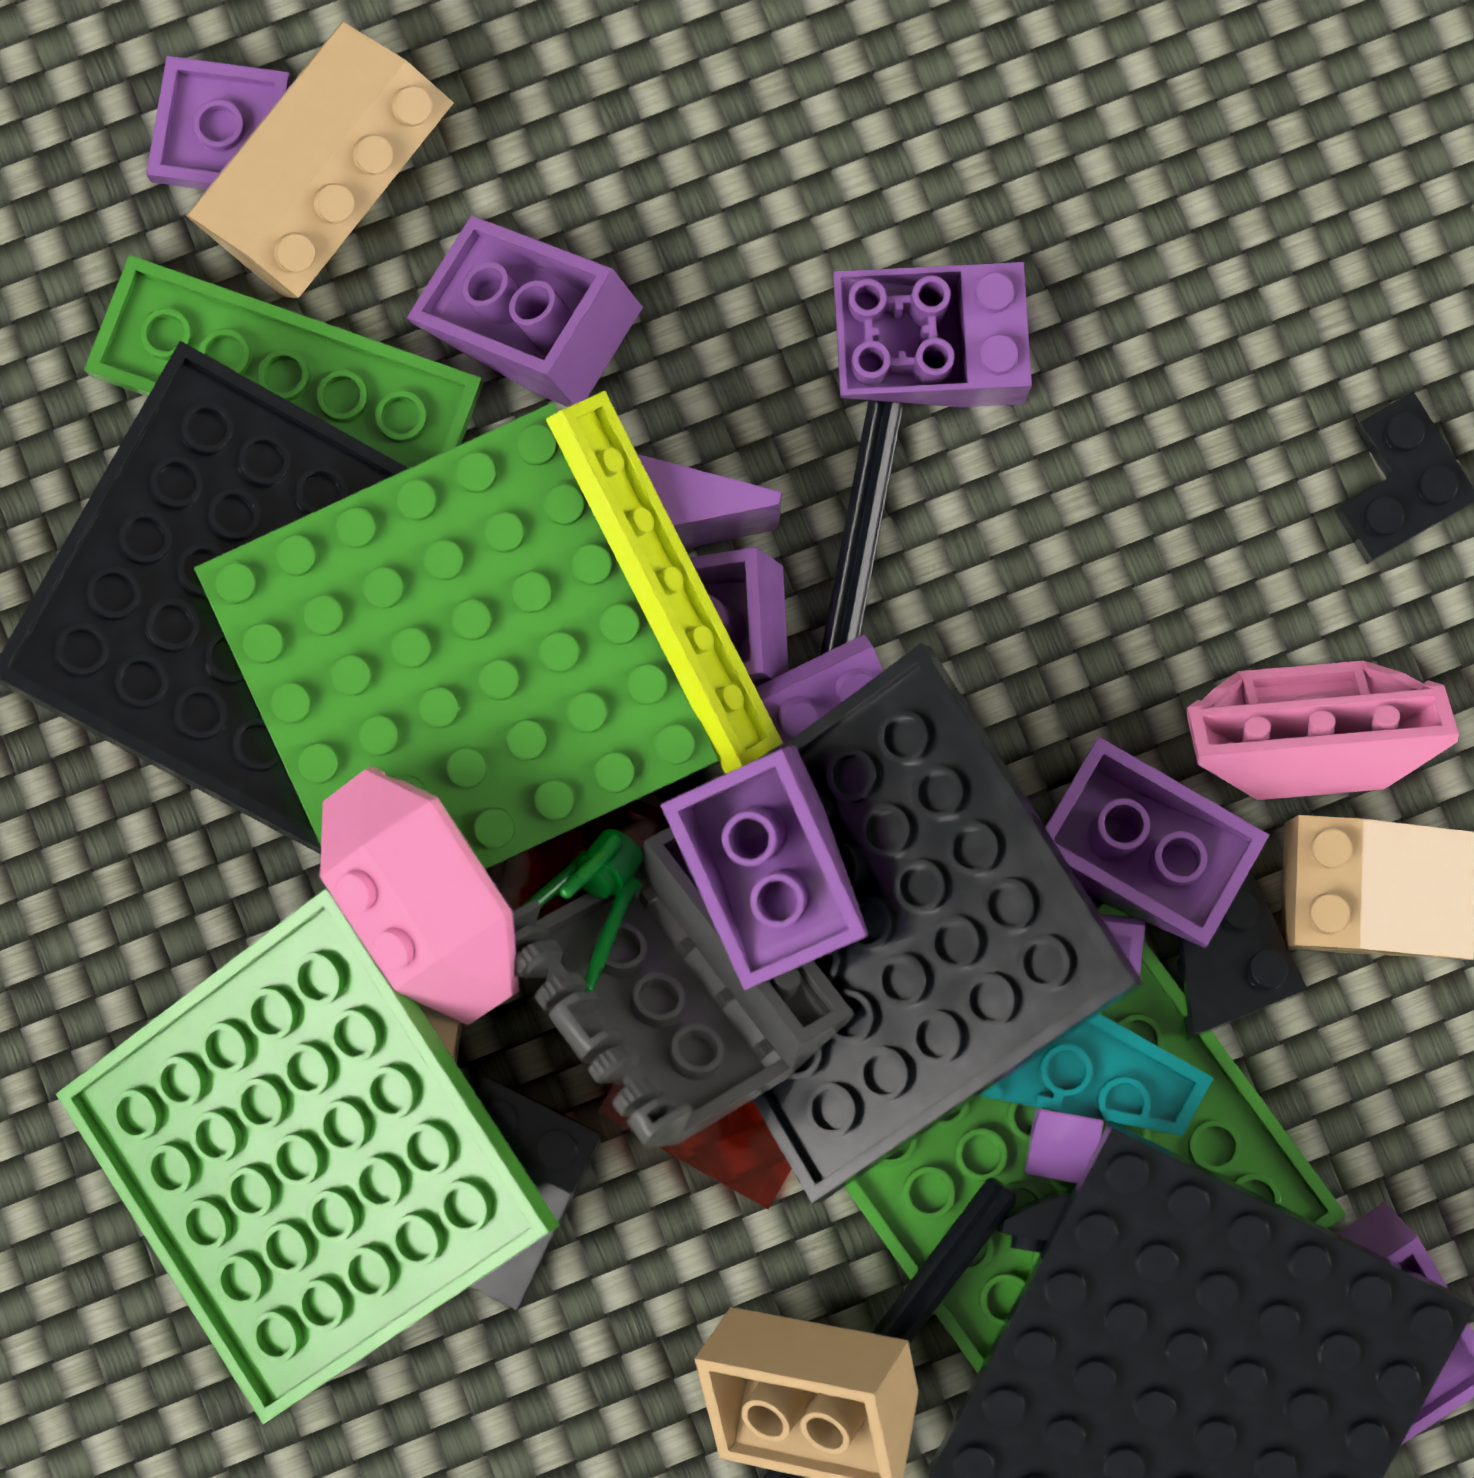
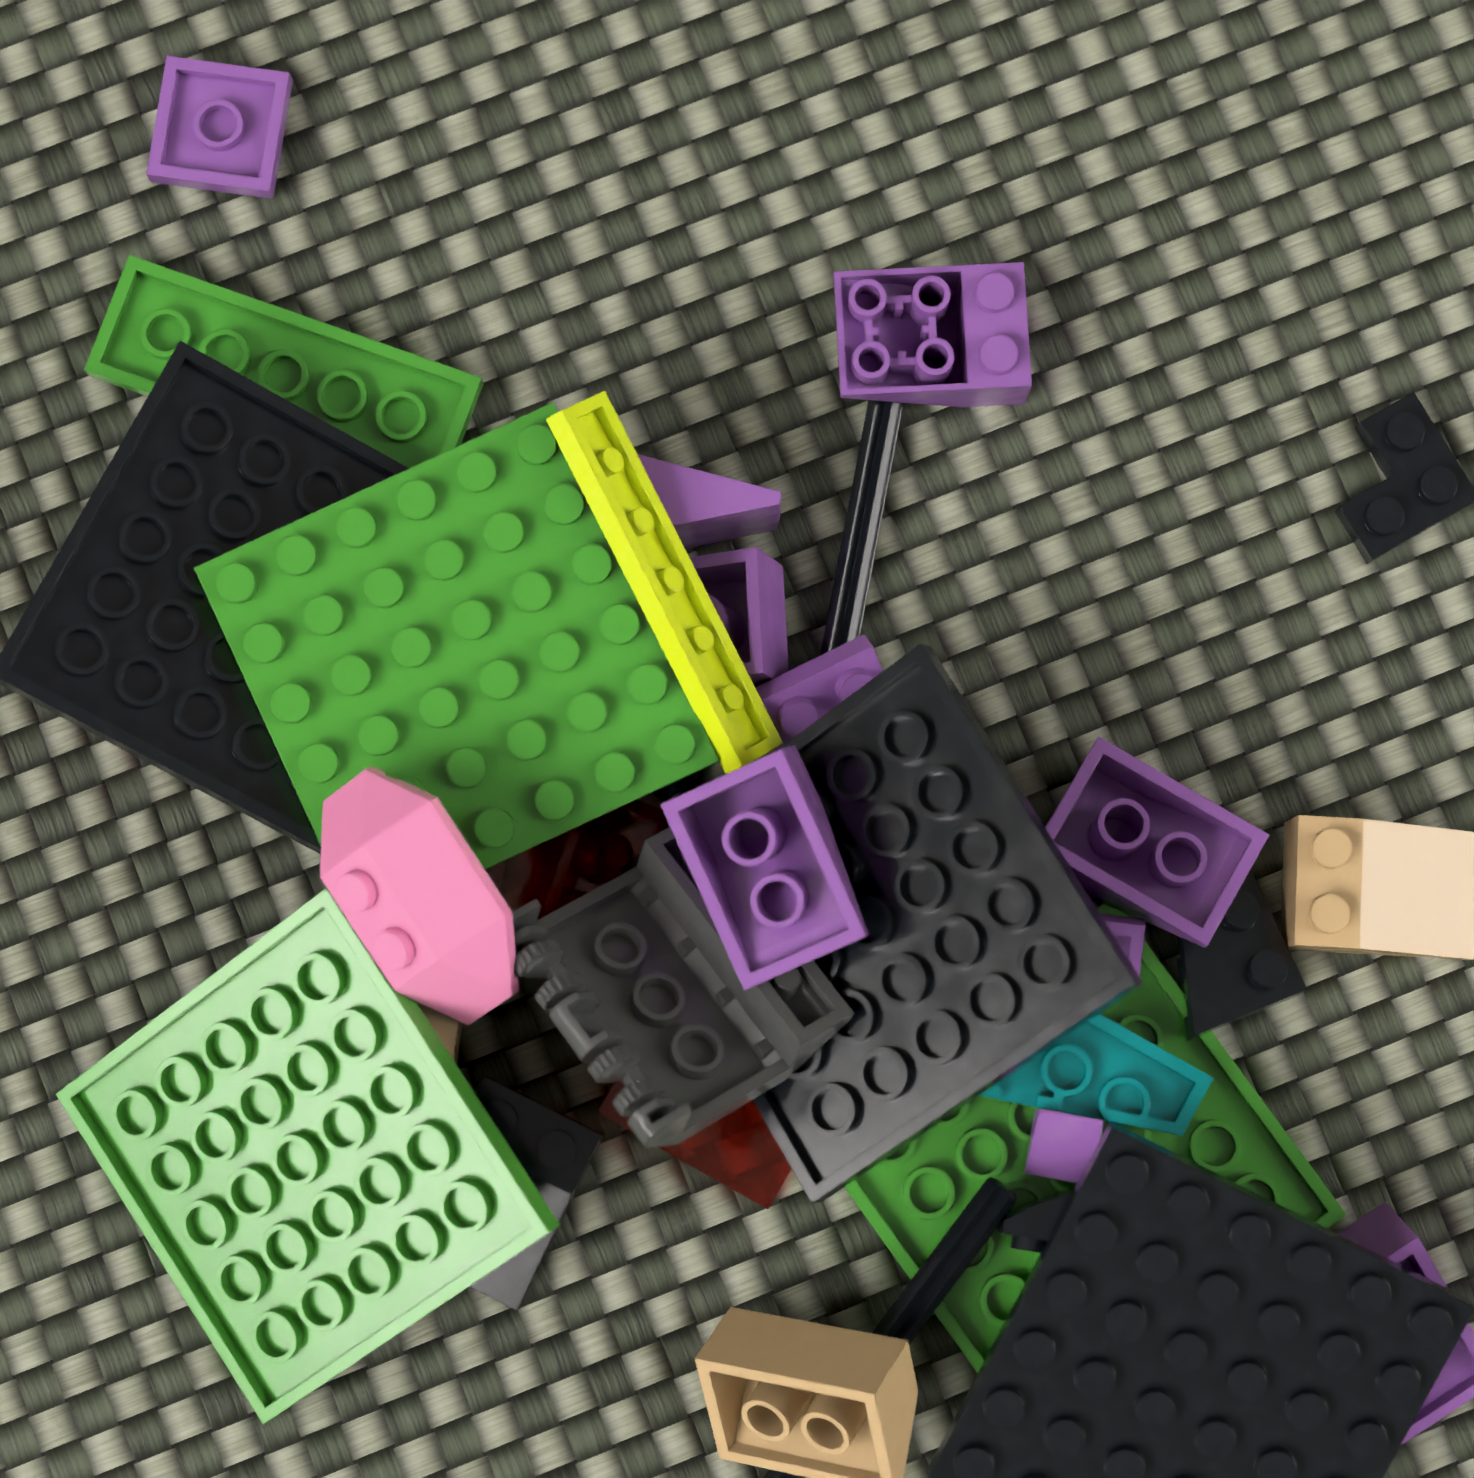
(319, 160): tan slope -> none
(527, 310): medium lavender slope -> none
(601, 871): green plant -> none
(1320, 728): bright pink wedge -> none

